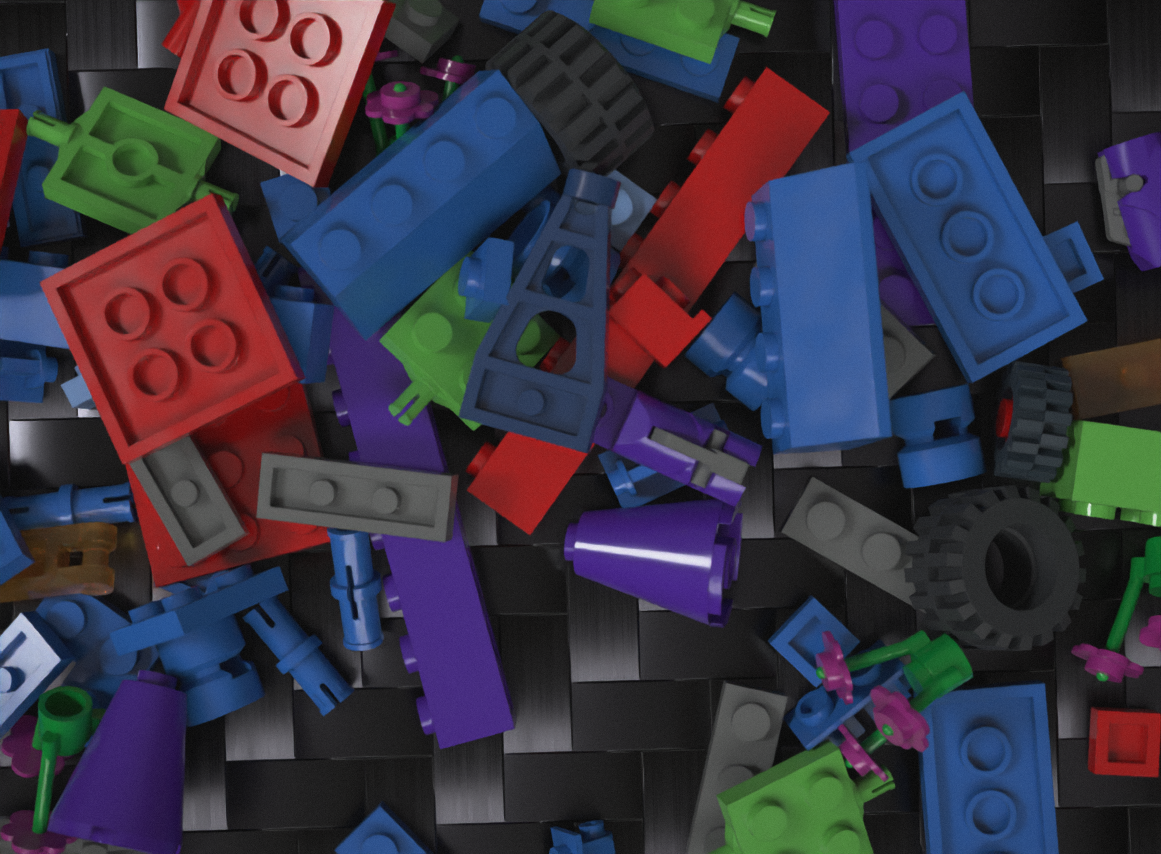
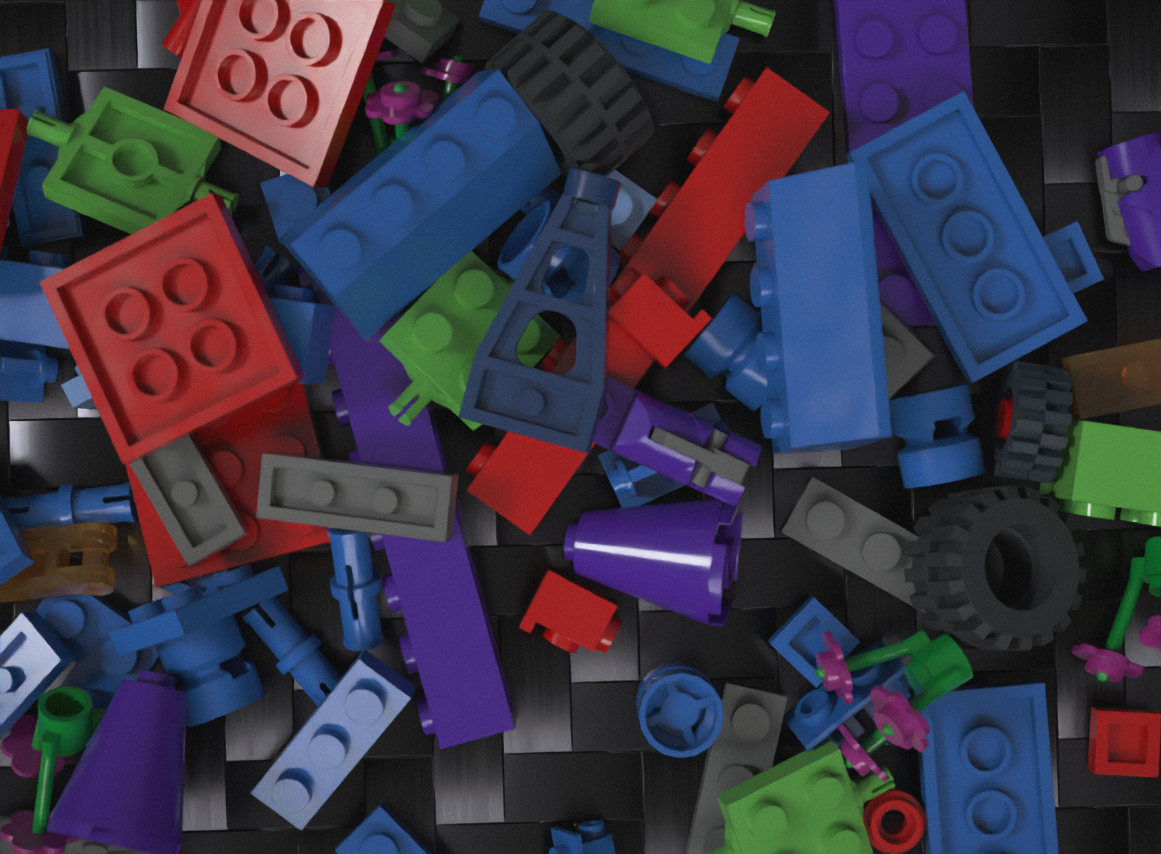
(333, 739): none -> plate
(486, 279): blue plate -> none
(572, 613): none -> red brick
(679, 709): none -> blue wheel
(904, 836): none -> red plate

